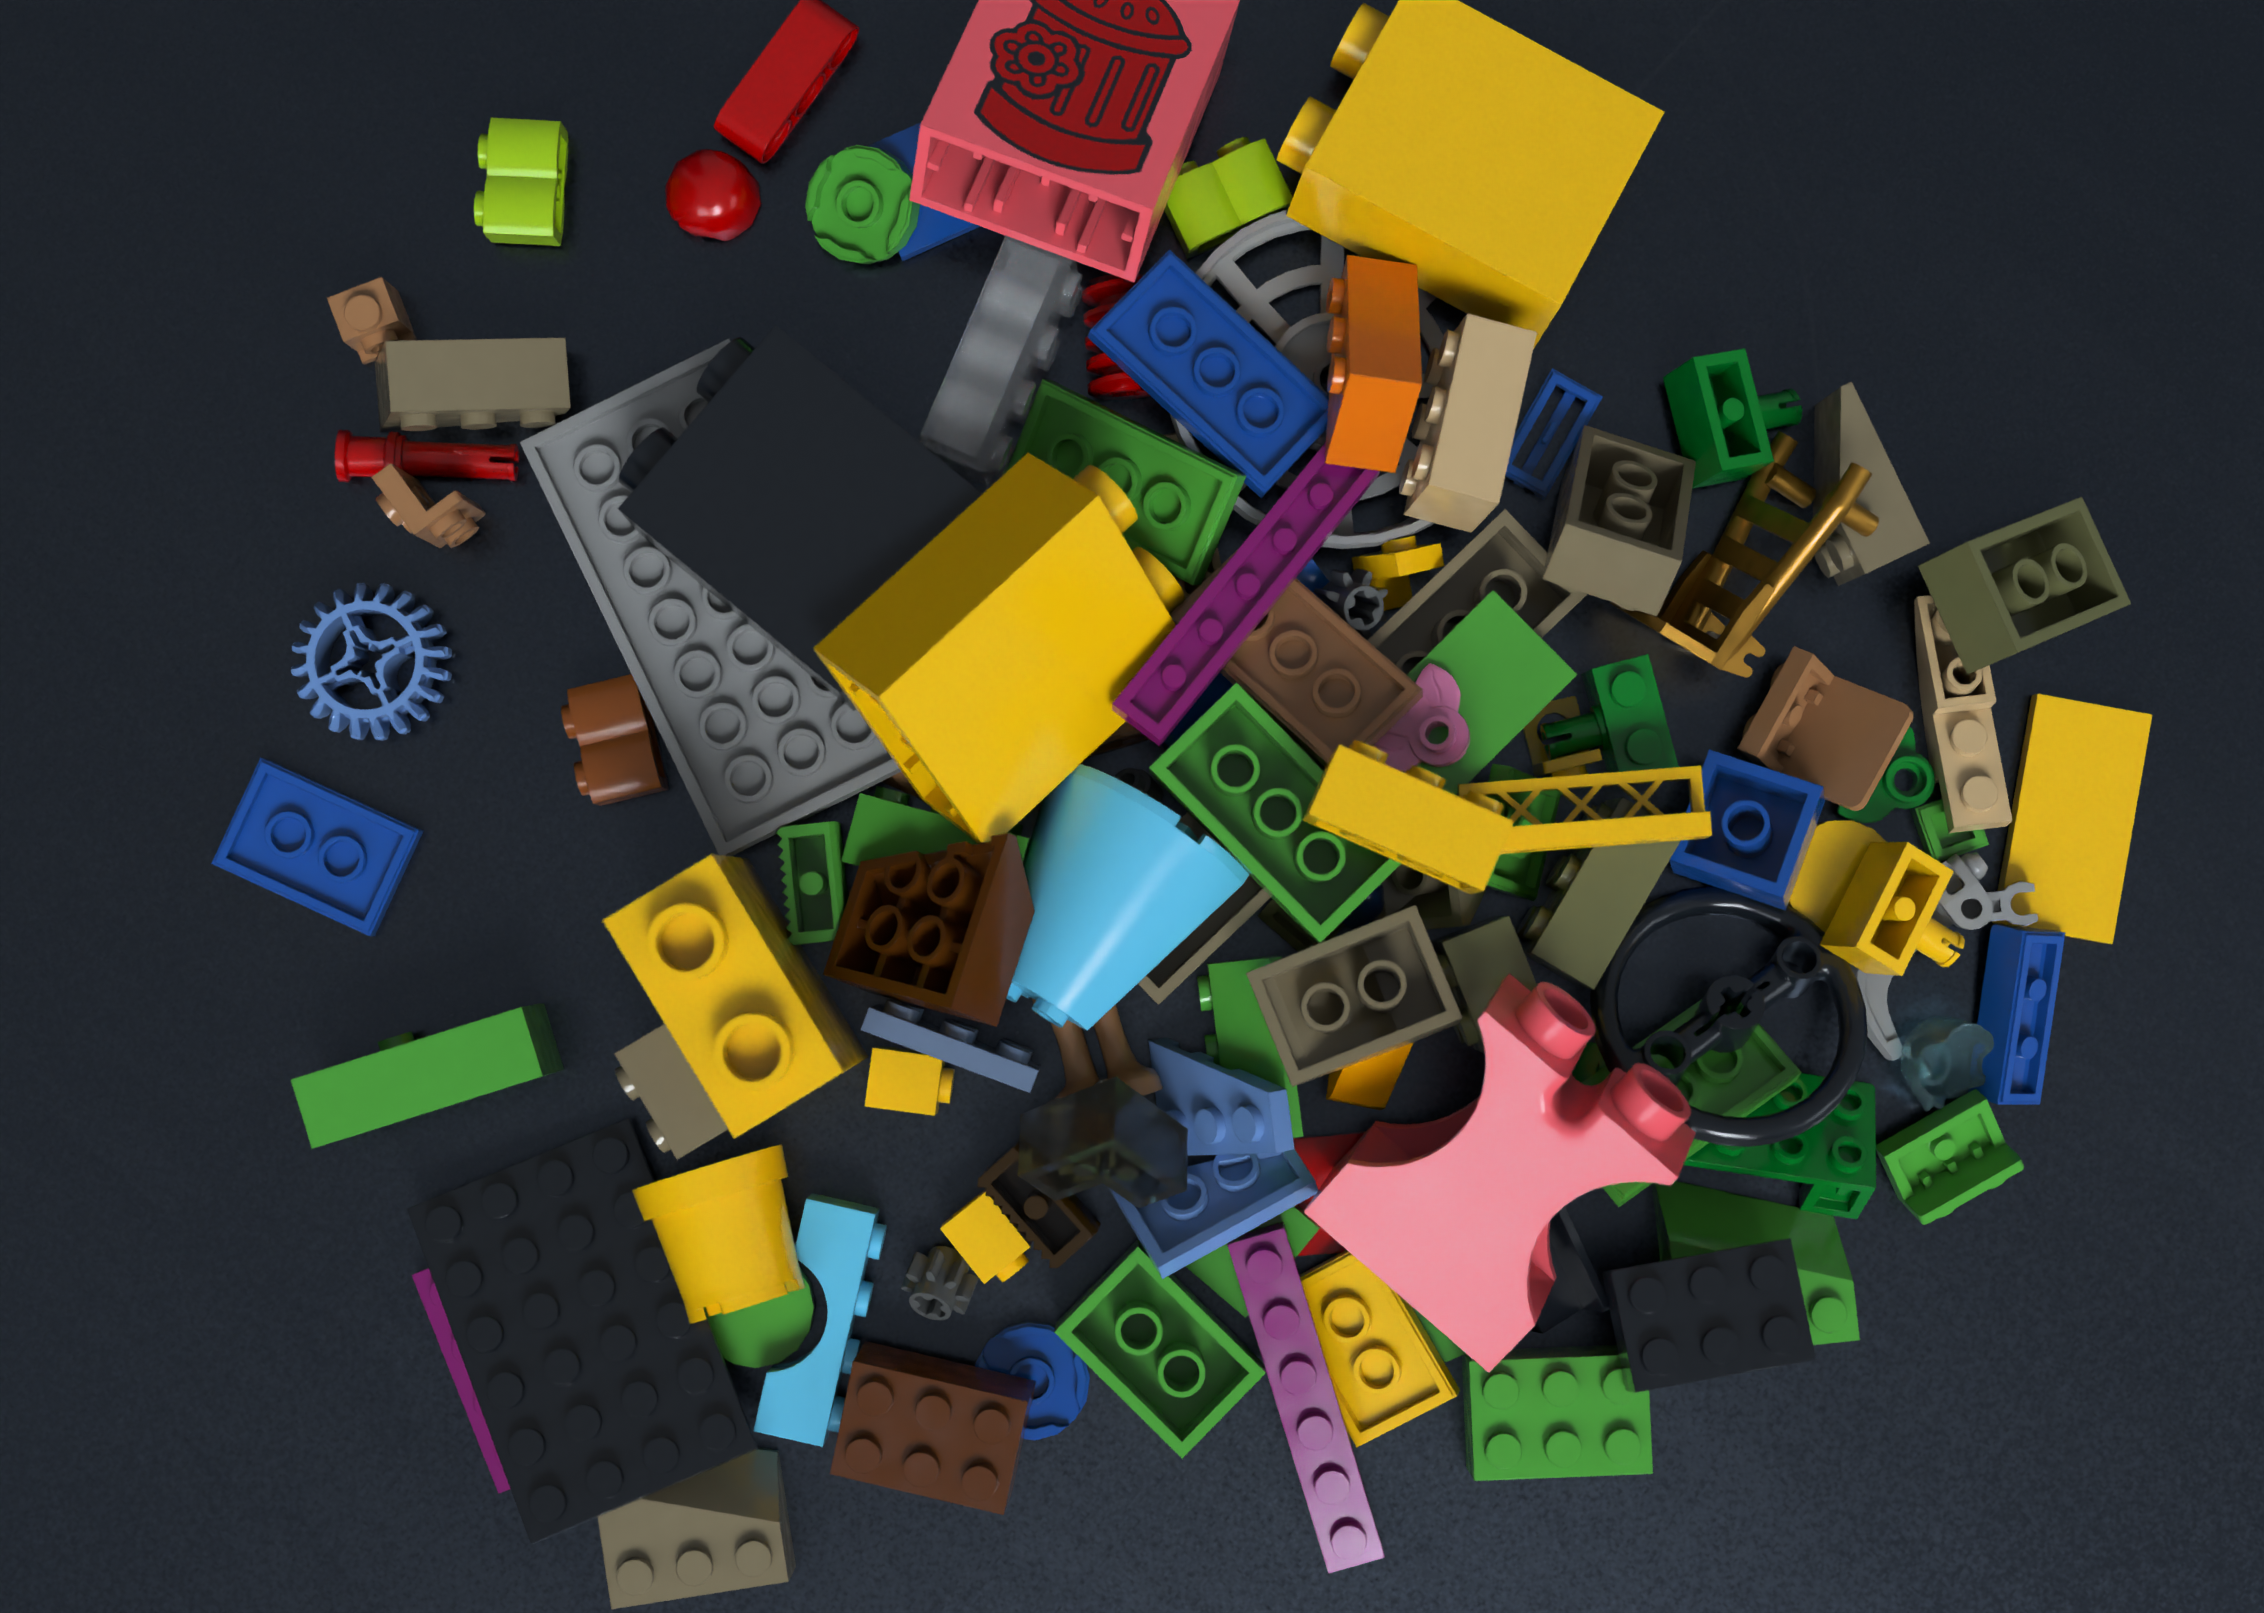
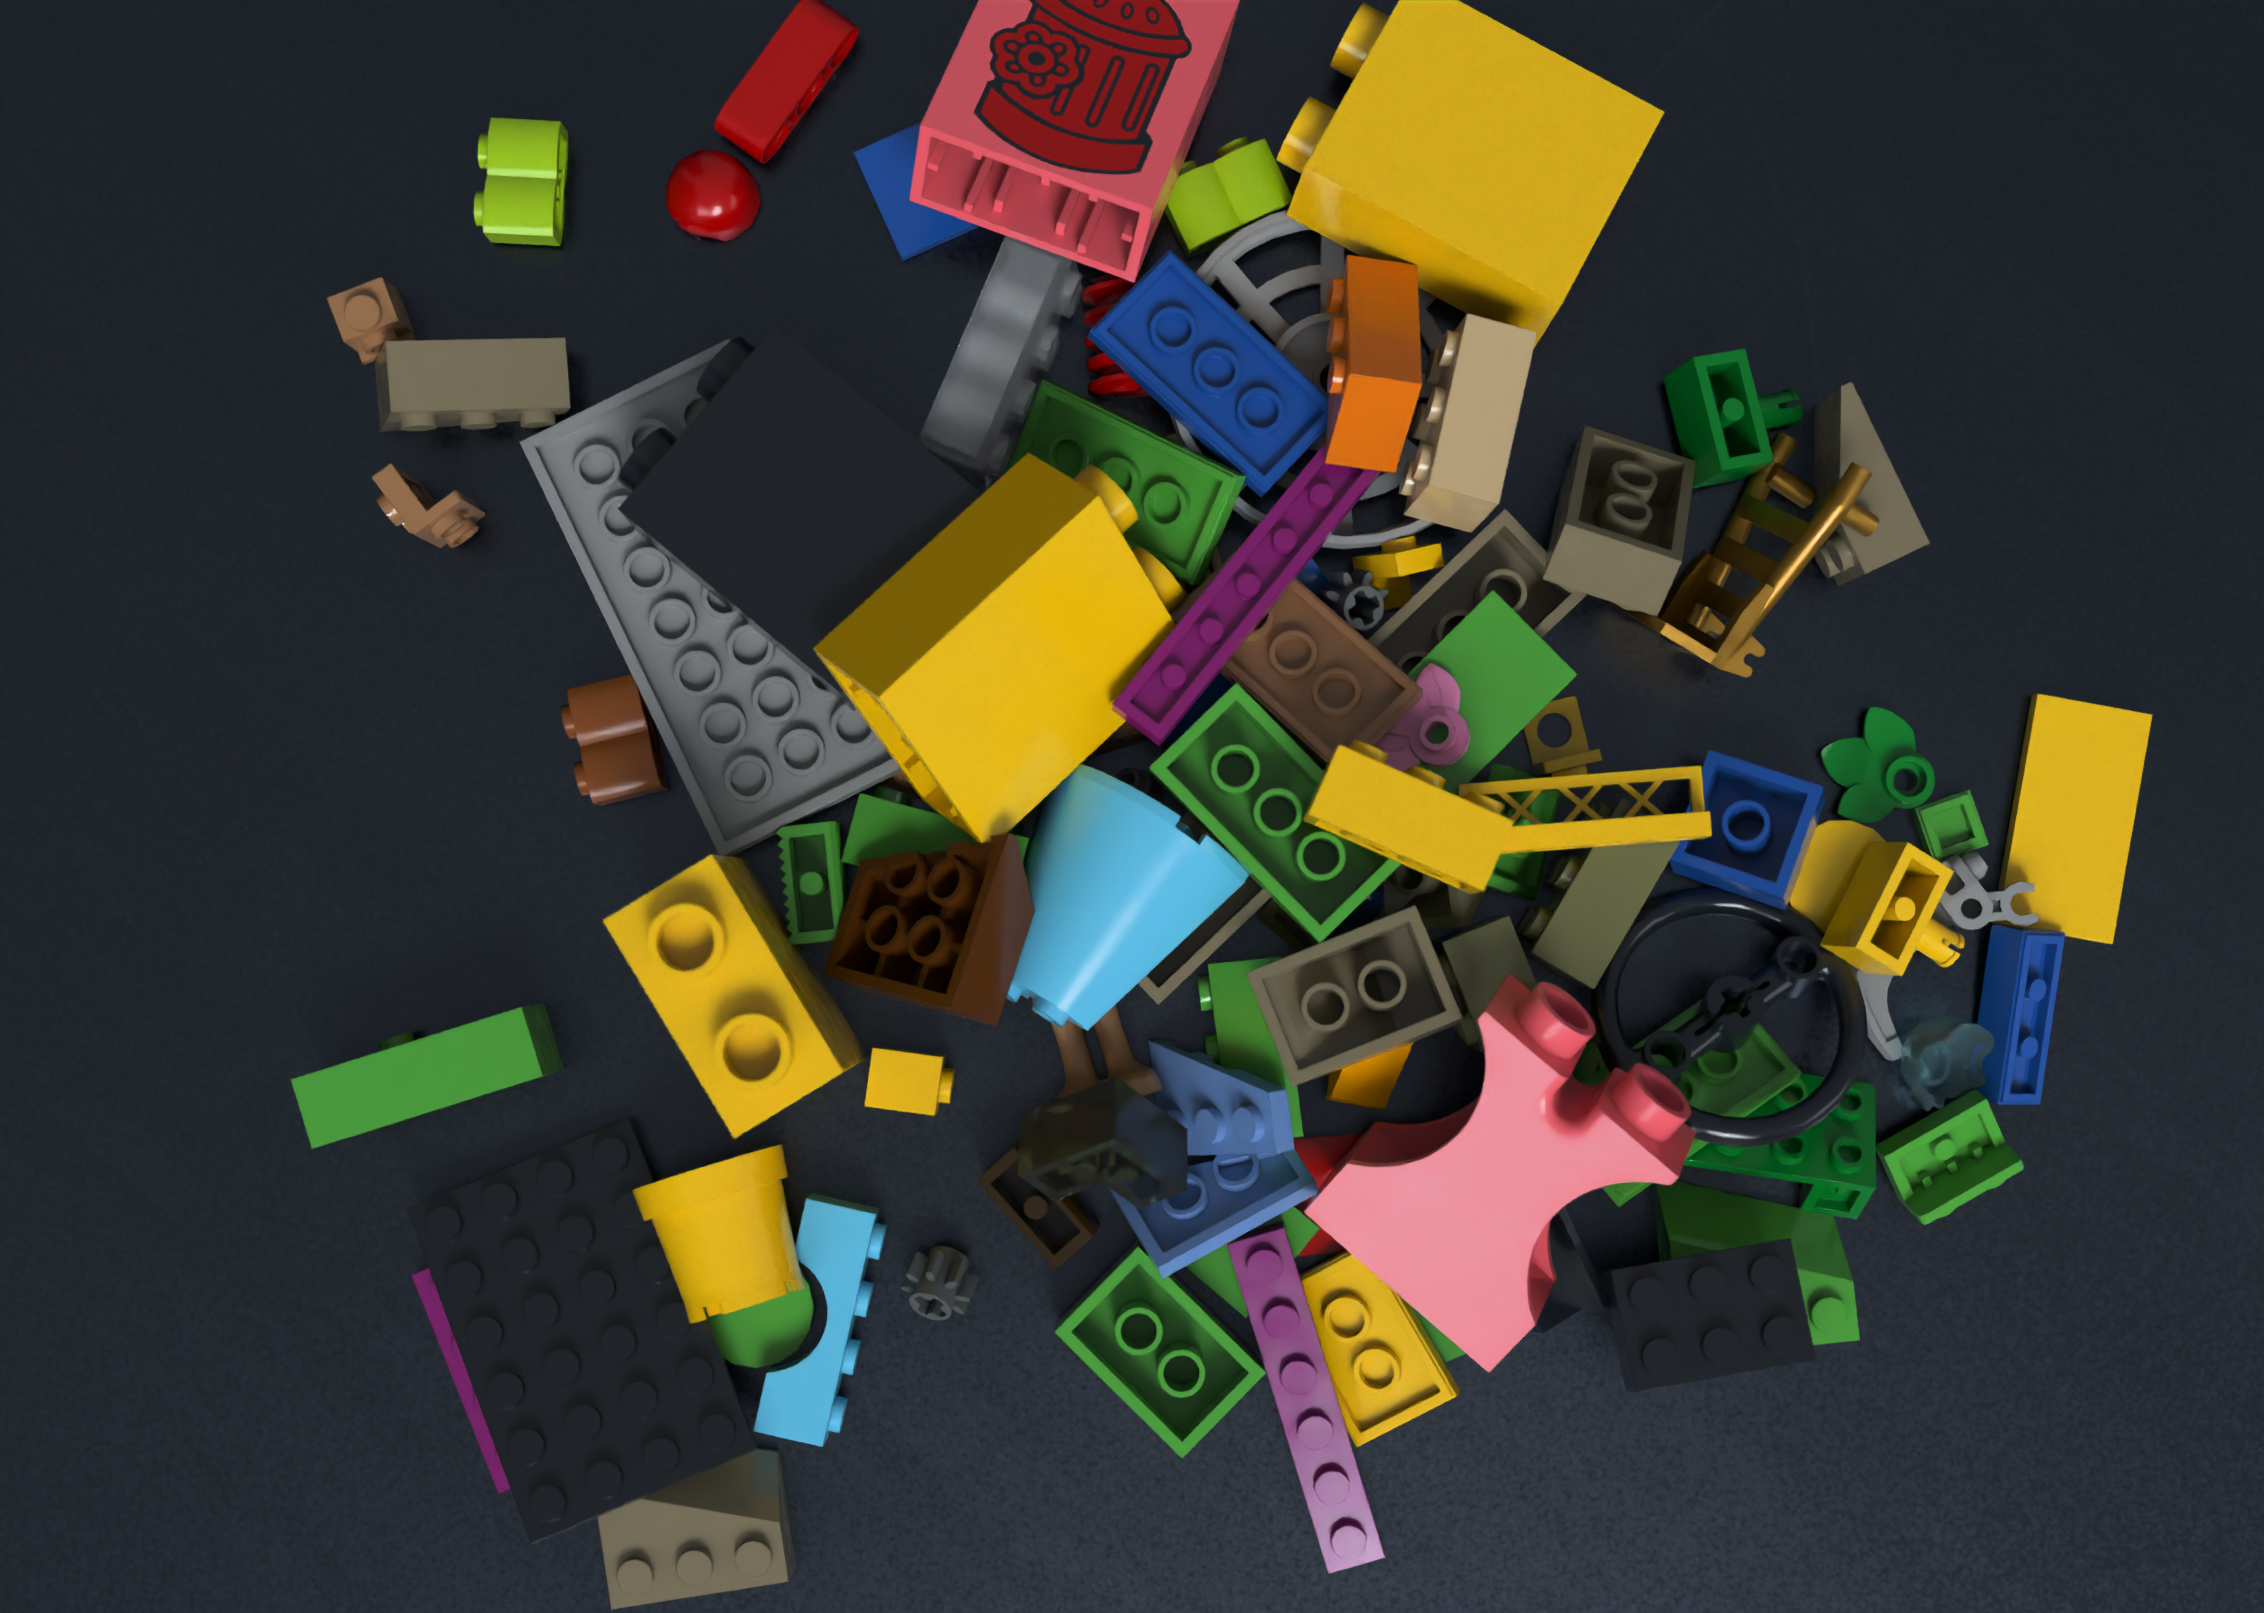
(317, 847): blue tile -> none
(357, 637): medium blue gear -> none
(369, 455): red pin -> none
(670, 1091): dark tan brick -> none
(862, 204): bright green tile -> none
(932, 1427): reddish brown brick -> none
(953, 1043): sand blue plate -> none
(987, 1239): yellow brick -> none
(1039, 1354): blue tile -> none
(1523, 476): blue tile -> none
(1554, 1416): bright green brick -> none
(1622, 721): green brick -> none
(1825, 730): medium nougat bracket -> none
(1959, 728): tan slope -> none
(2024, 584): olive brick -> none

